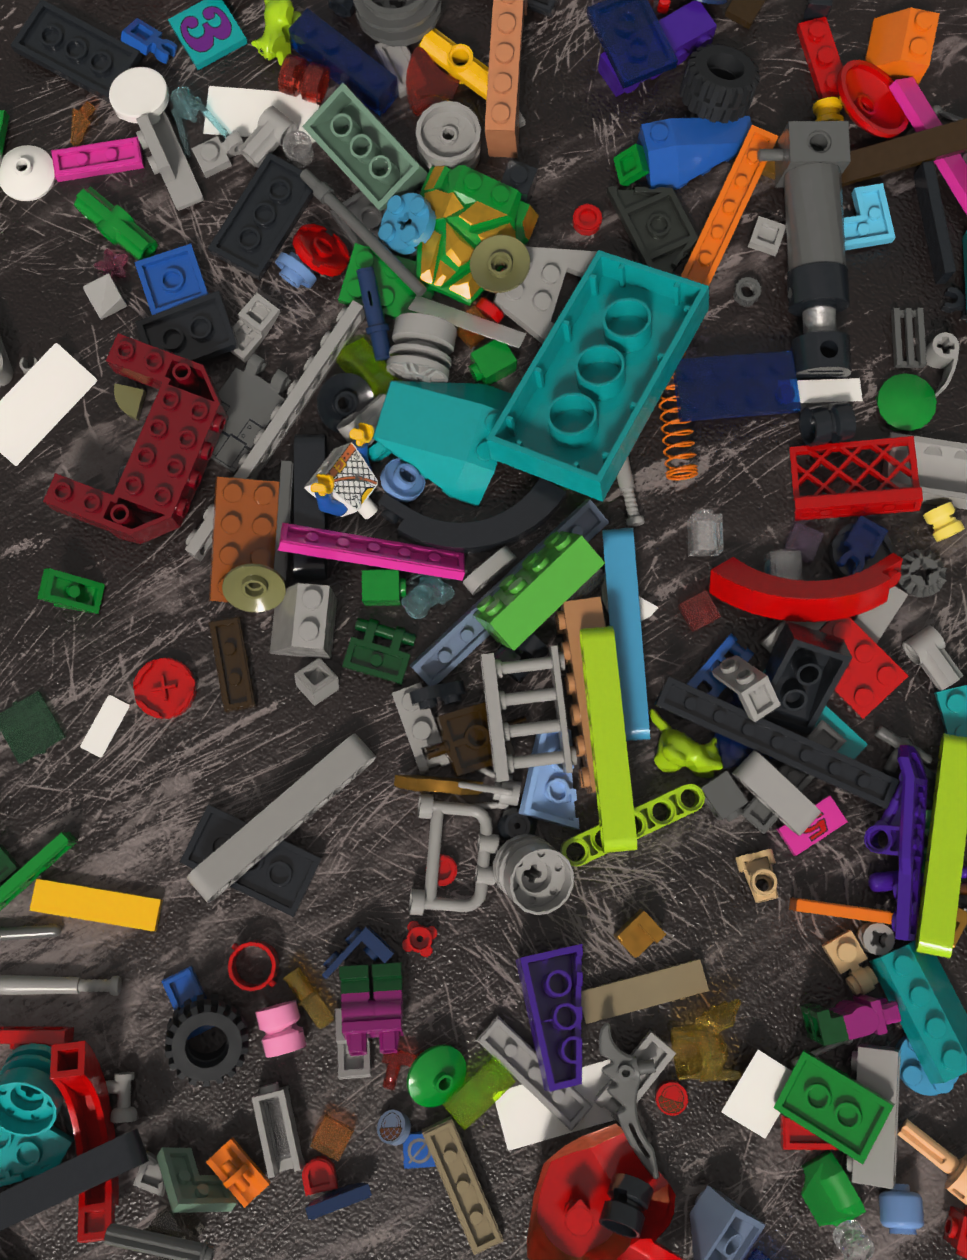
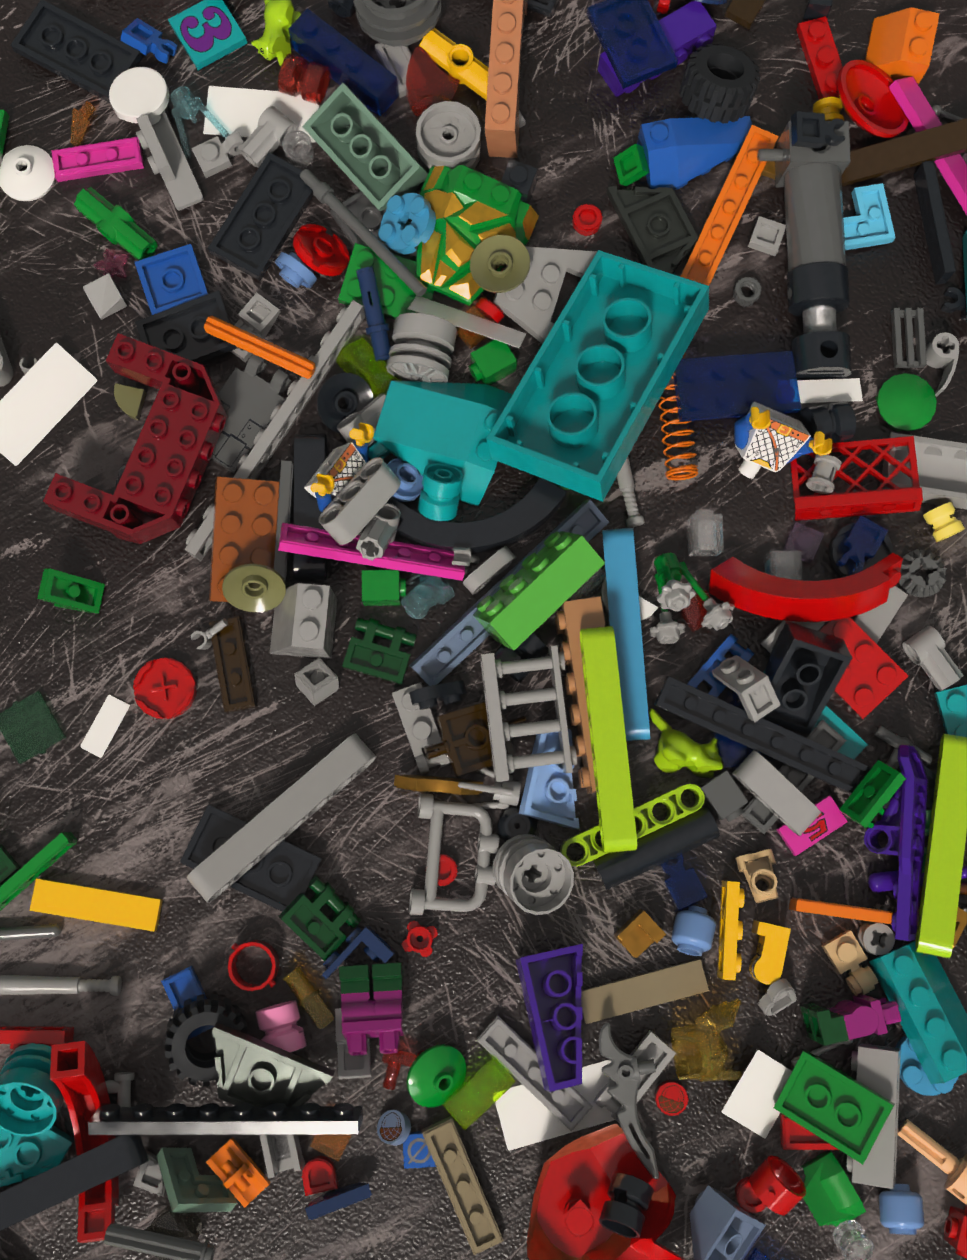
(208, 634): none -> light grey hand
(217, 1120): none -> black plate
(259, 347): none -> orange axle
(262, 1072): none -> pearl dark grey wing
(312, 925): none -> dark green plate
(359, 501): none -> light grey beam
(379, 532): none -> light grey piece
(440, 493): none -> teal wheel
(463, 557): none -> light grey hand
(657, 848): none -> black brick
(678, 596): none -> light grey plant
(683, 885): none -> clear blue plate
(693, 931): none -> medium blue head
(730, 930): none -> yellow plate
(747, 1198): none -> red tile
(770, 952): none -> yellow leg
(773, 440): none -> torso
(777, 1185): none -> red piece
(778, 997): none -> light grey tile
(812, 131): none -> black plate
(823, 474): none -> light grey bush
(872, 794): none -> green plate

